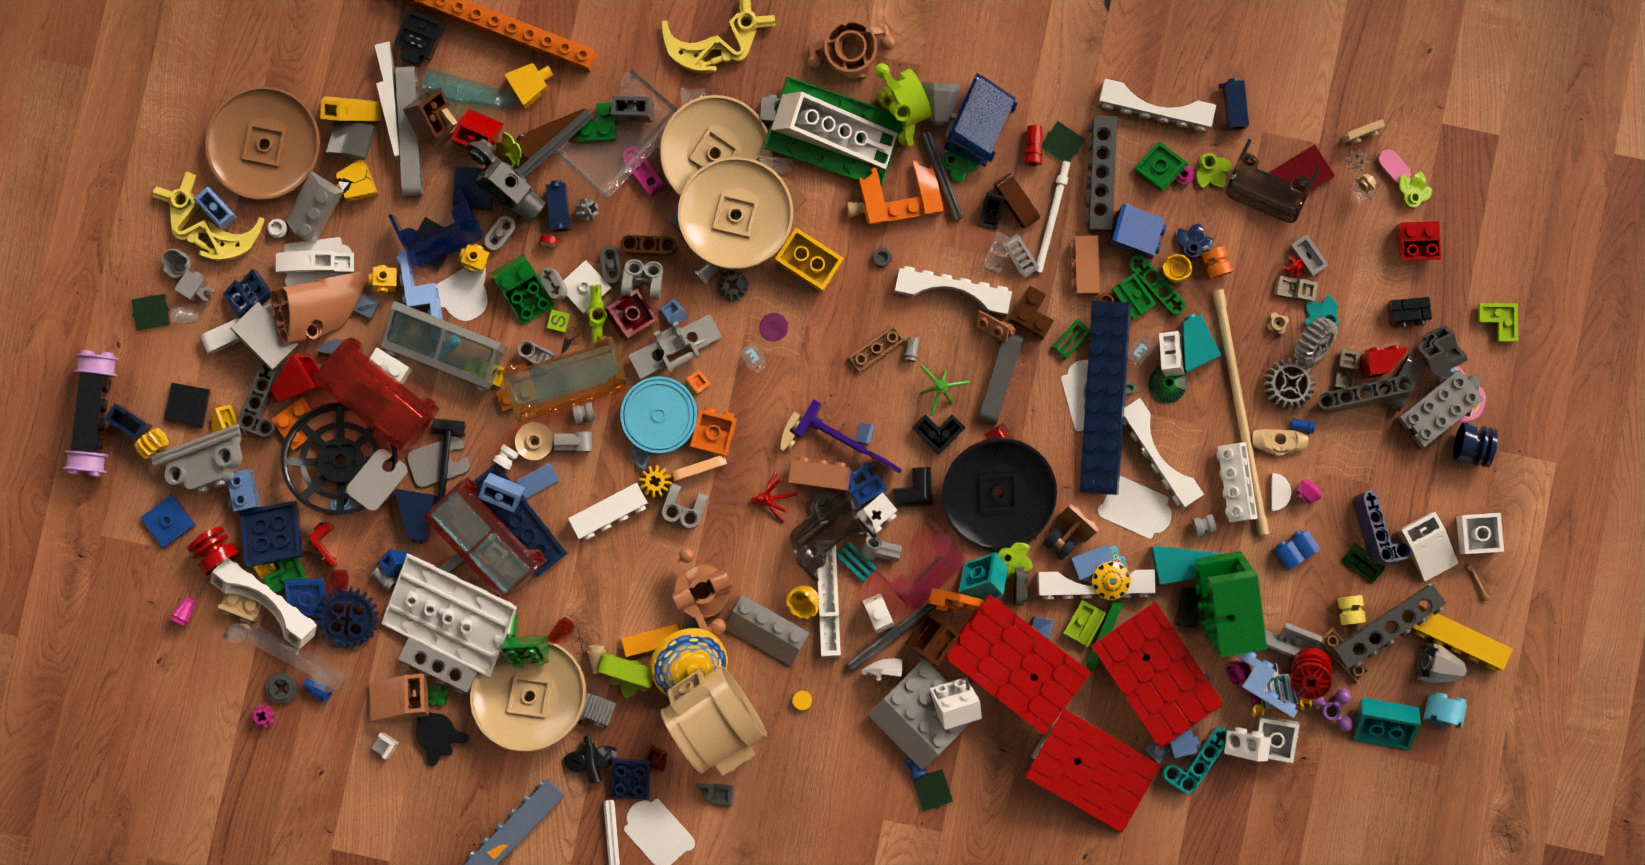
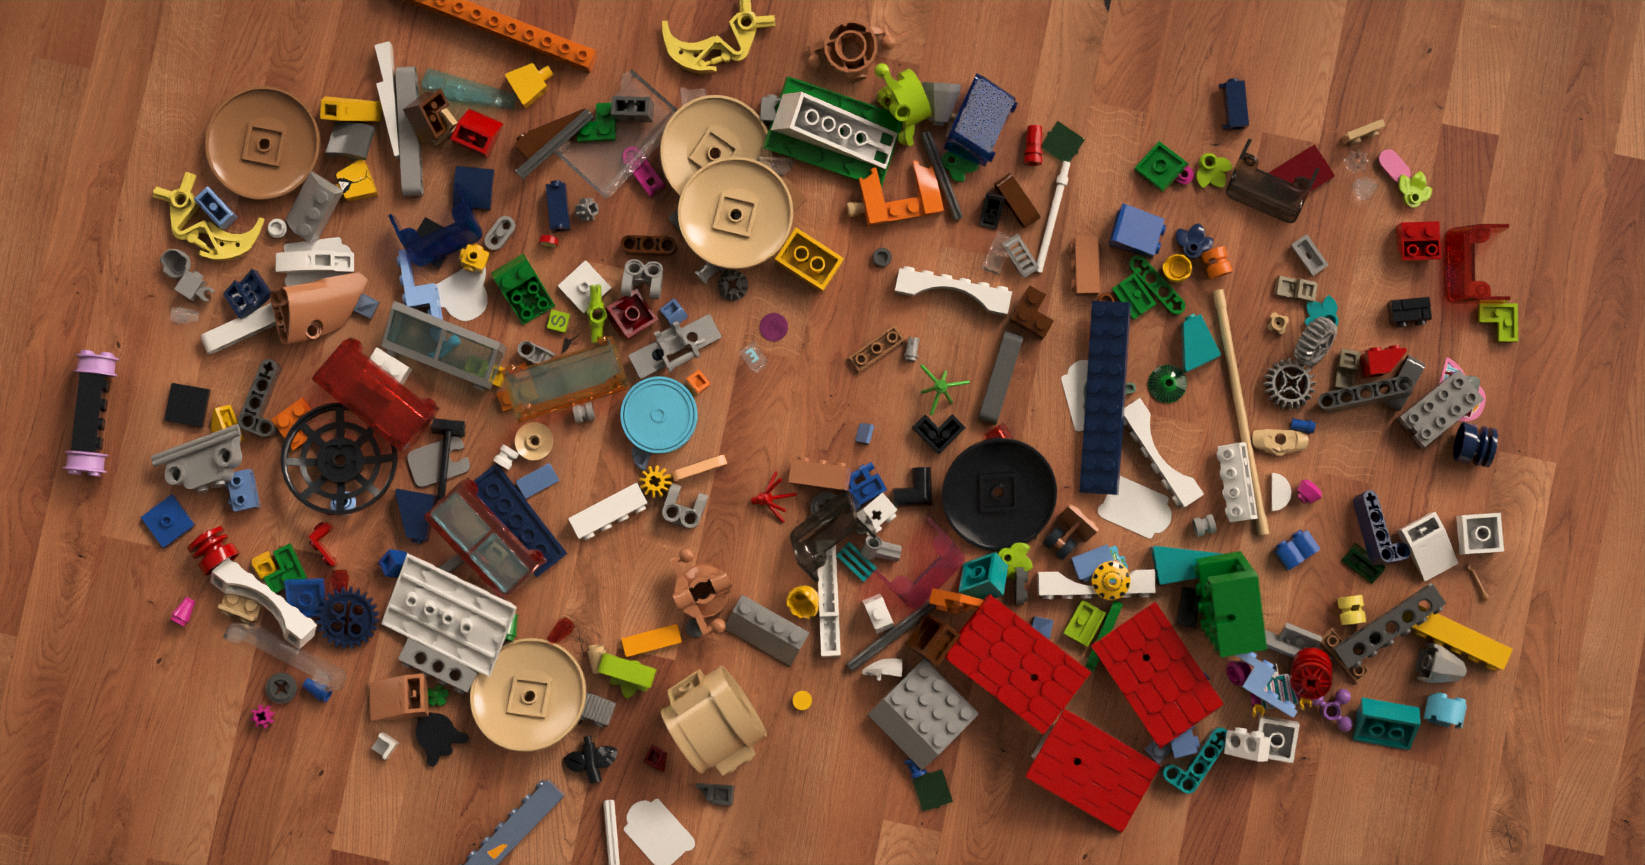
(127, 421): dark blue brick -> none
(151, 312): clear green piece -> none
(151, 443): yellow gear -> none
(260, 334): light grey tile -> none
(271, 534): dark blue plate -> none
(295, 379): red slope -> none
(329, 347): sand blue tile -> none
(373, 484): light grey piece -> none
(383, 279): yellow brick -> none
(387, 582): light grey pin -> none
(418, 37): black piece -> none
(501, 492): medium blue brick -> none
(503, 183): dark grey brick -> none
(509, 150): lime plate -> none
(526, 650): green slope -> none
(550, 285): light grey beam -> none
(579, 442): light grey piece -> none
(610, 265): dark grey plate -> none
(630, 778): dark blue tile -> none
(684, 654): dish -> none
(714, 431): orange plate -> none
(787, 438): tan slope -> none
(810, 420): dark purple piece -> none
(956, 703): white slope -> none
(994, 327): nougat hinge -> none
(1060, 350): green tile -> none
(1106, 125): dark grey brick -> none
(1118, 96): white arch -> none
(1140, 350): clear brick -> none
(1171, 353): white brick -> none
(1296, 268): red plate -> none
(1366, 183): tan plate -> none
(1441, 351): dark grey brick -> none
(1460, 264): none -> clear red windscreen

